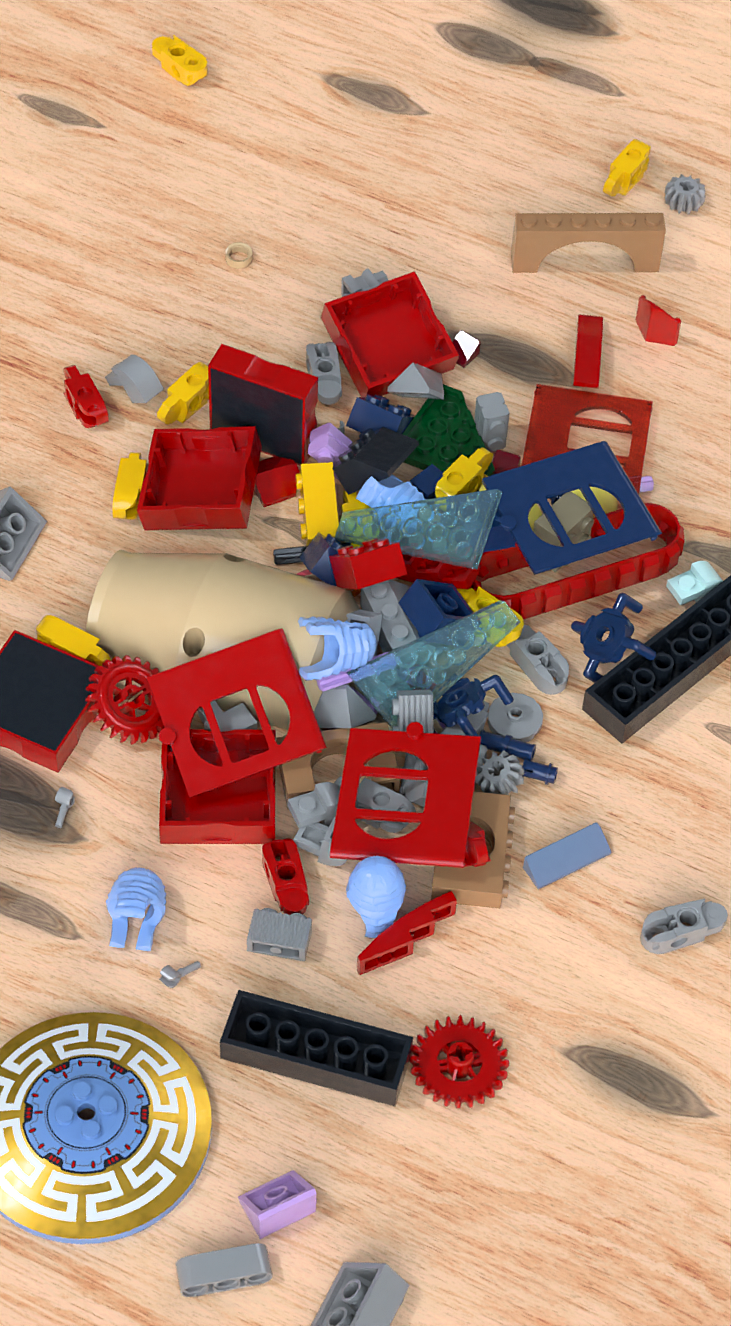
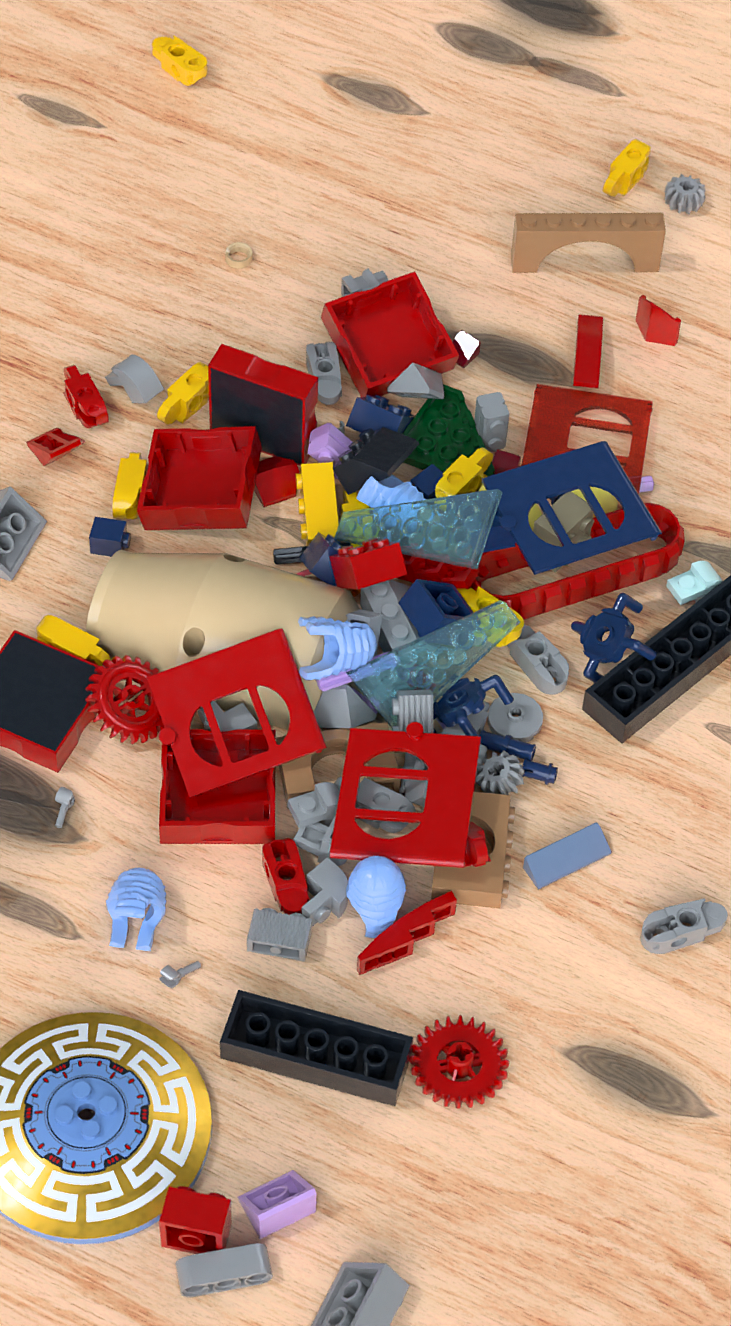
(53, 445): none -> red slope
(108, 536): none -> dark blue brick
(195, 1221): none -> red brick
(328, 887): none -> light grey brick

